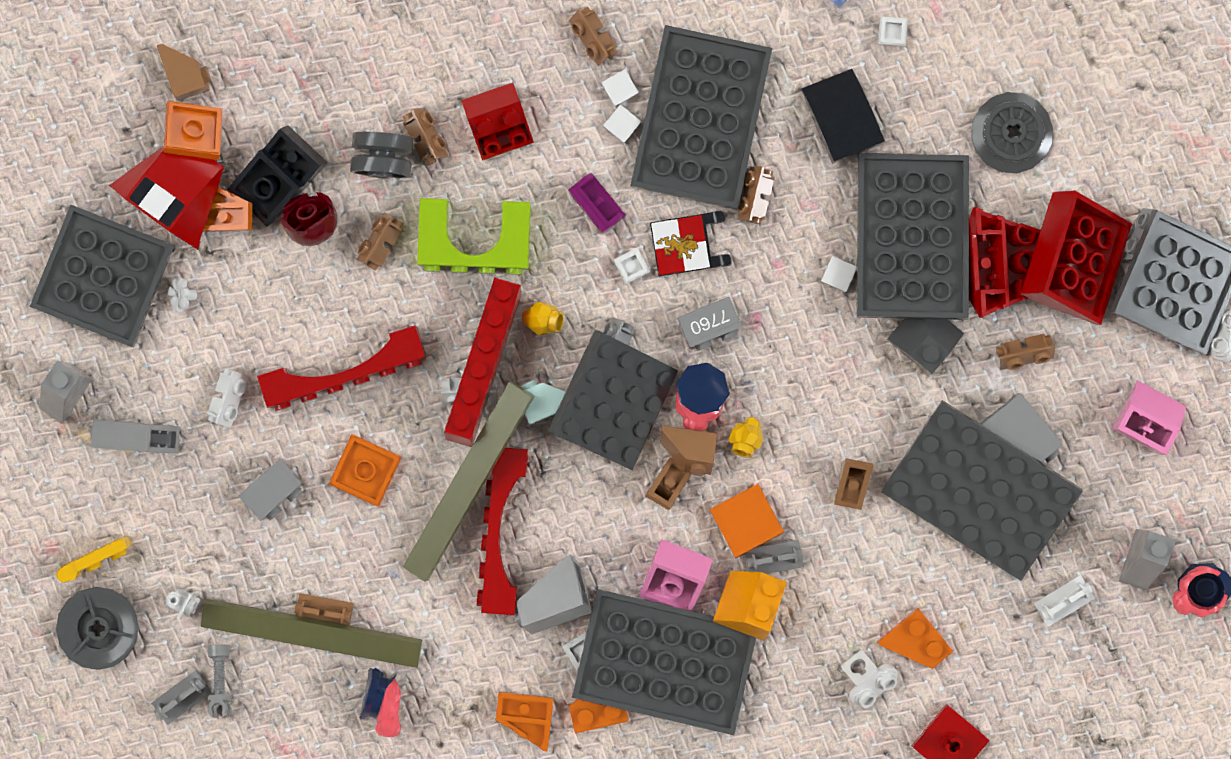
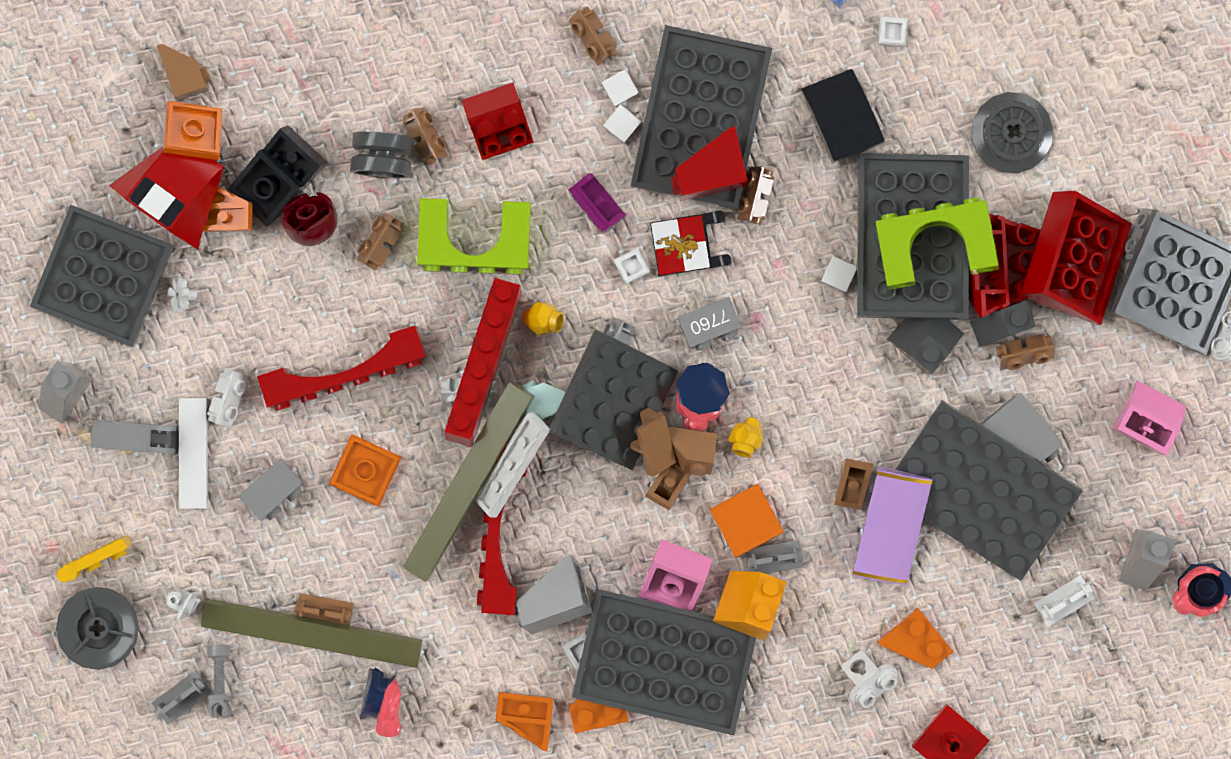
(193, 453): none -> white tile
(512, 464): none -> white tile
(654, 442): none -> medium nougat panel
(712, 169): none -> red slope
(892, 526): none -> lavender slope
(968, 220): none -> lime arch
(1003, 323): none -> dark grey slope

